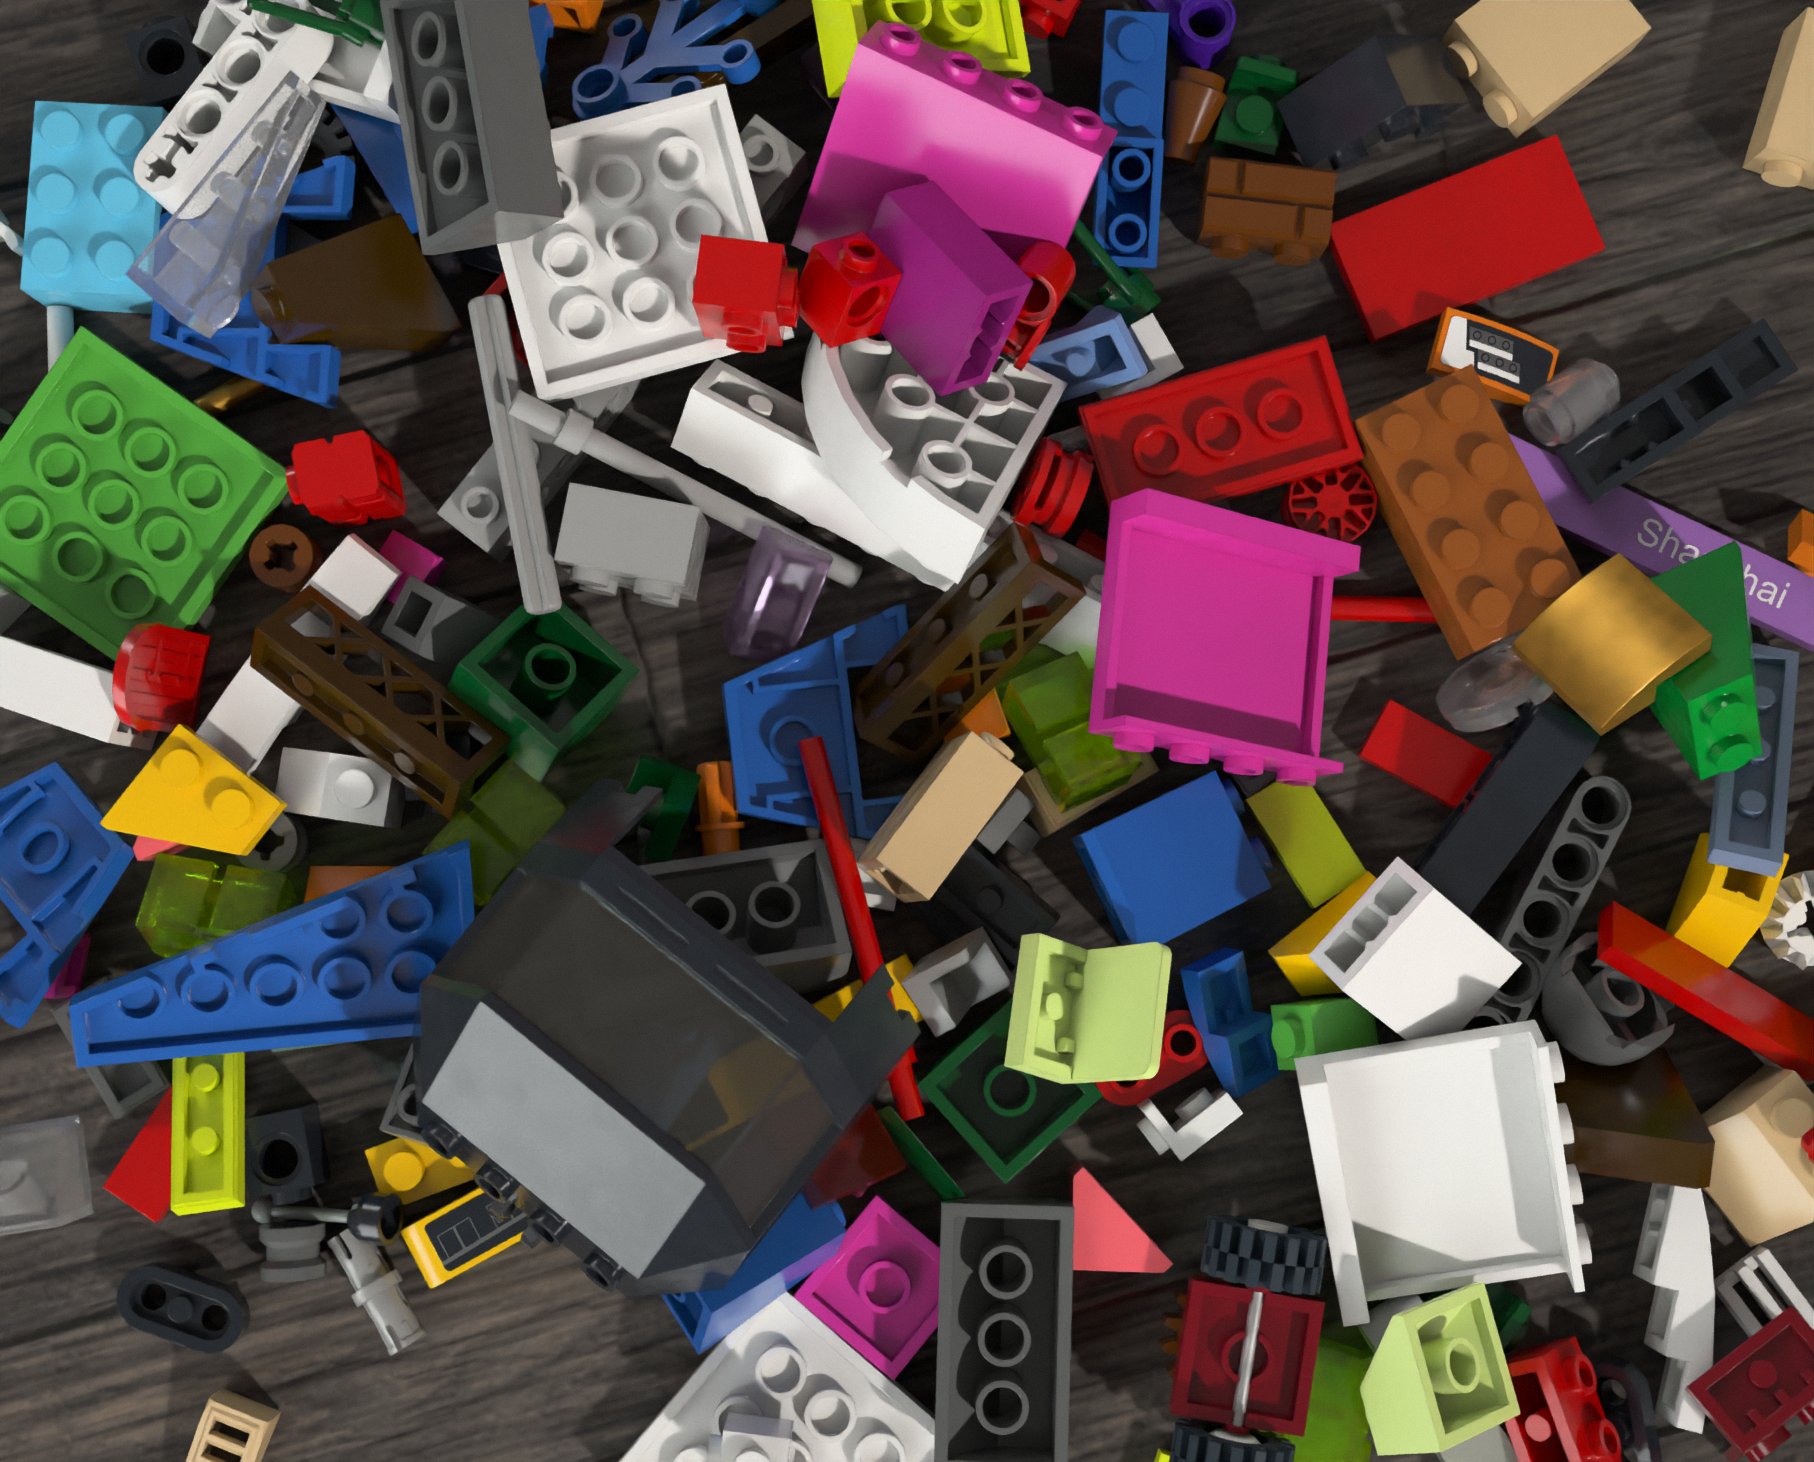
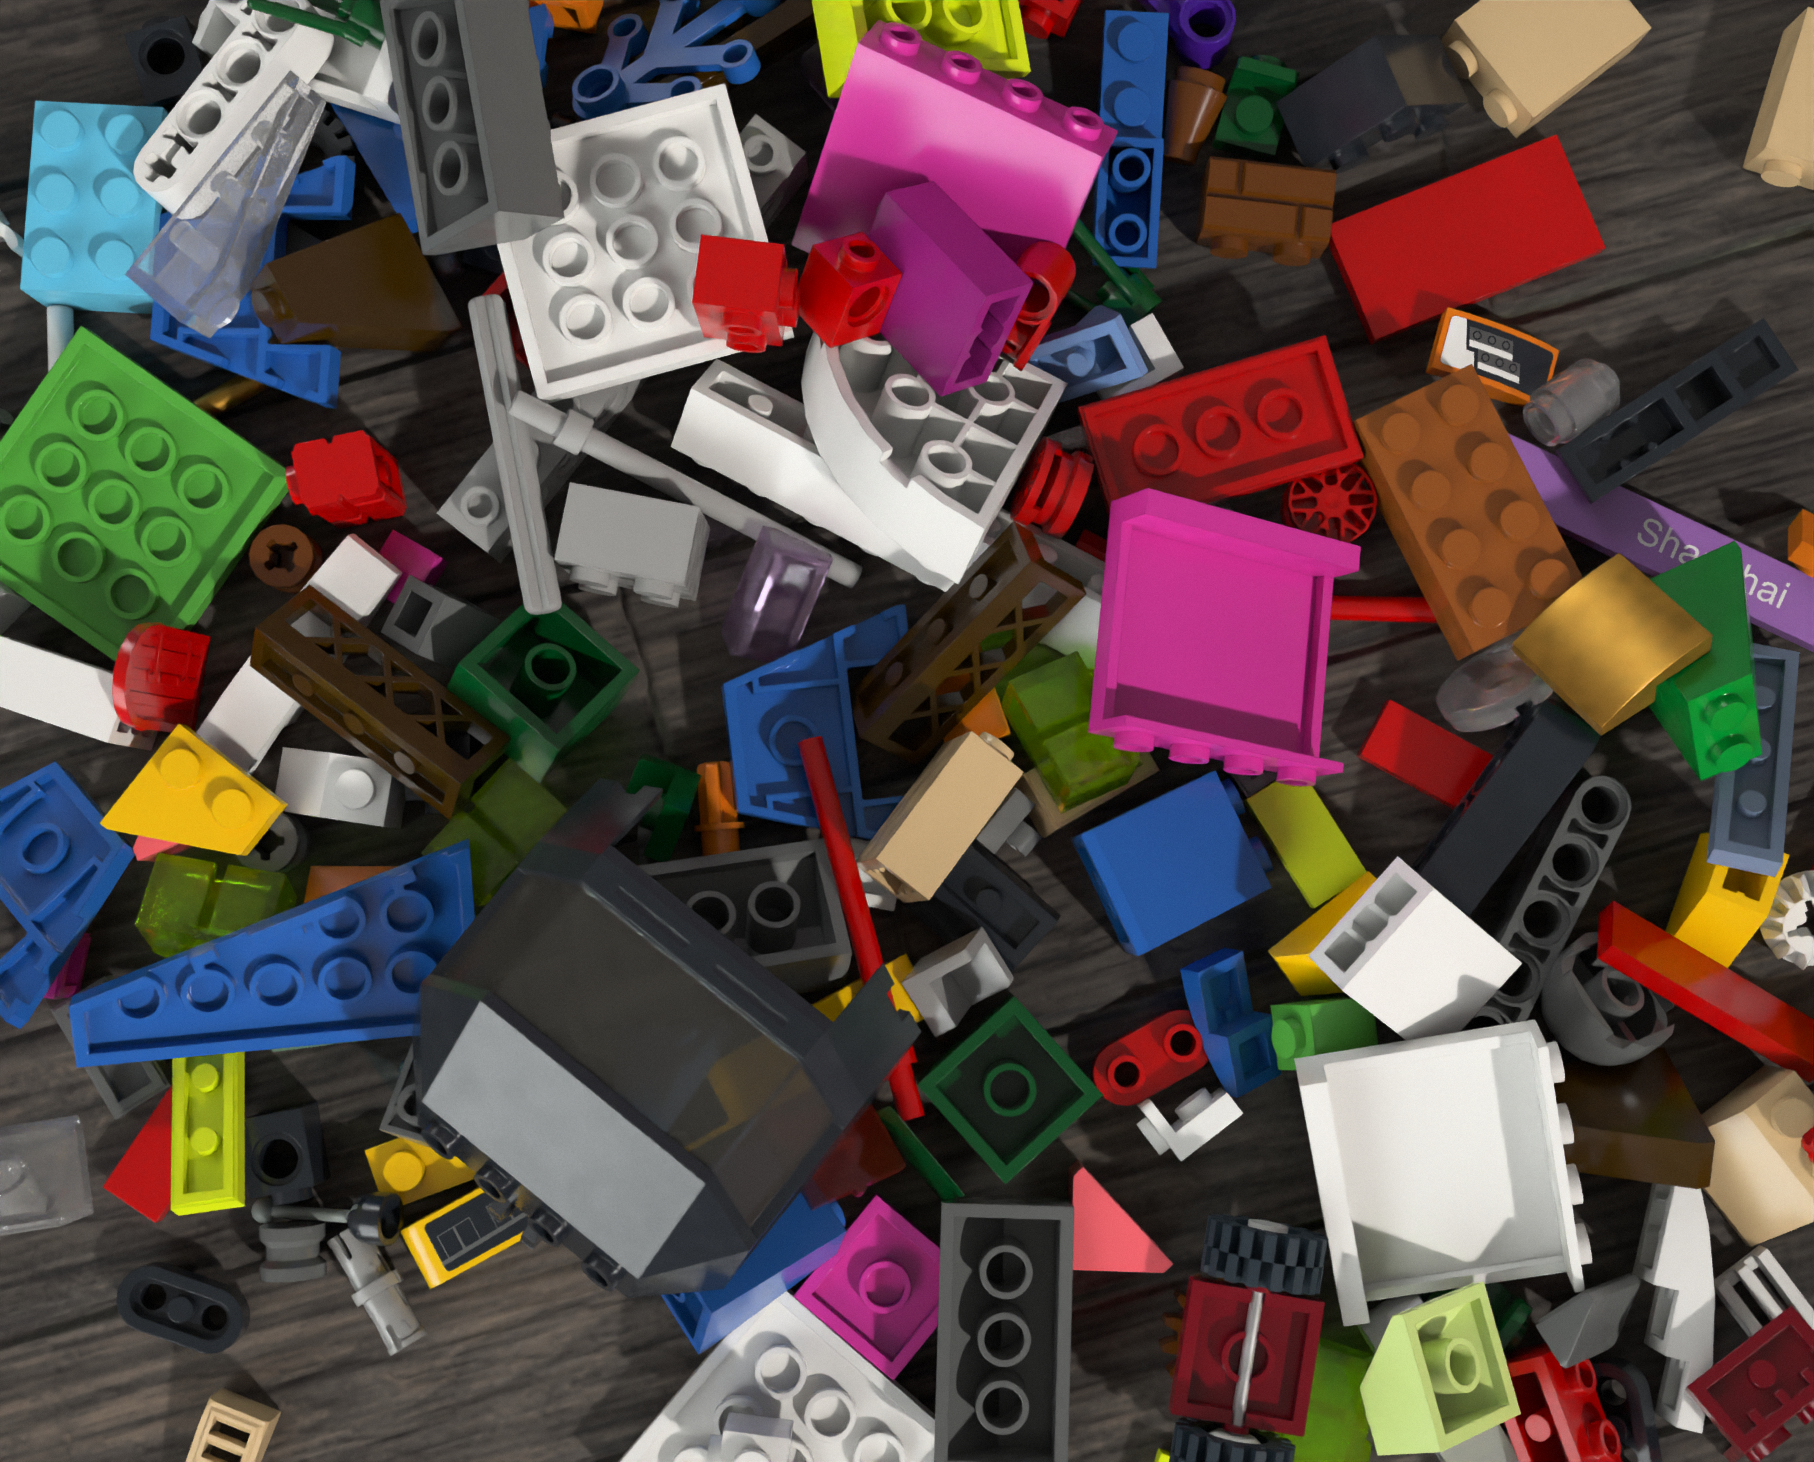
(1088, 1011): yellowish green bracket -> none
(1589, 1320): none -> dark grey slope

